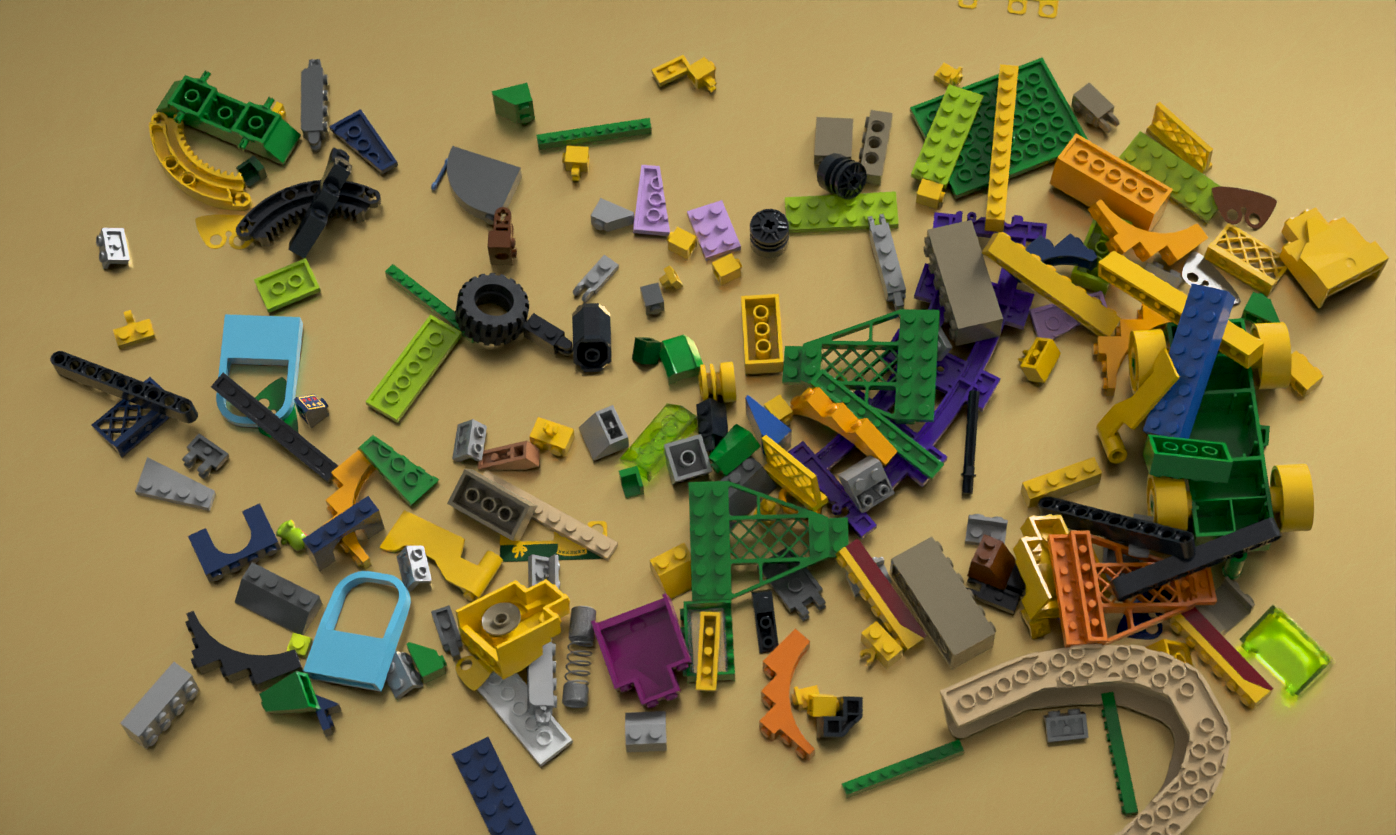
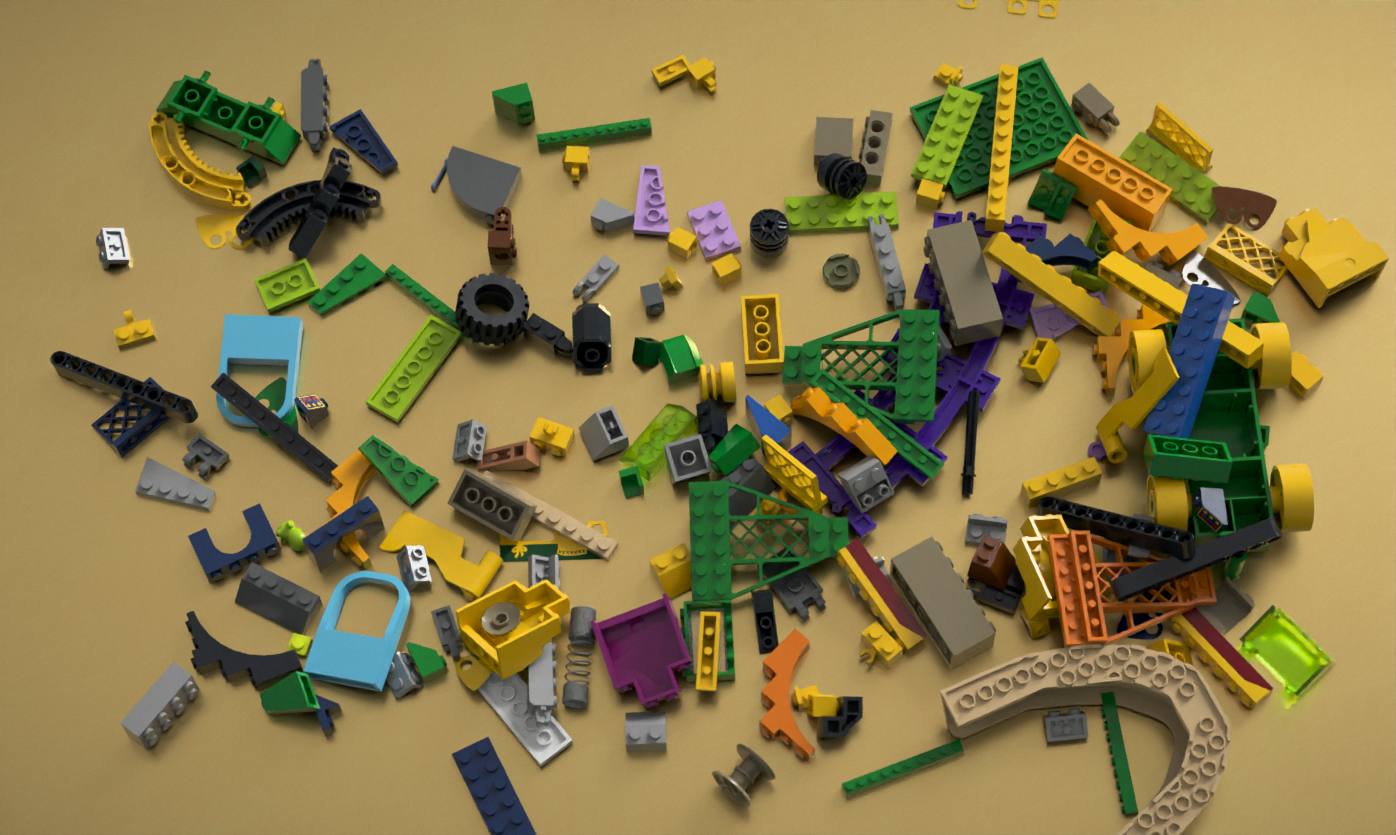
(352, 280): none -> green wing
(743, 775): none -> dark tan piece
(841, 271): none -> olive tile
(1052, 194): none -> green slope
(1096, 450): none -> medium lavender tile
(1210, 507): none -> slope

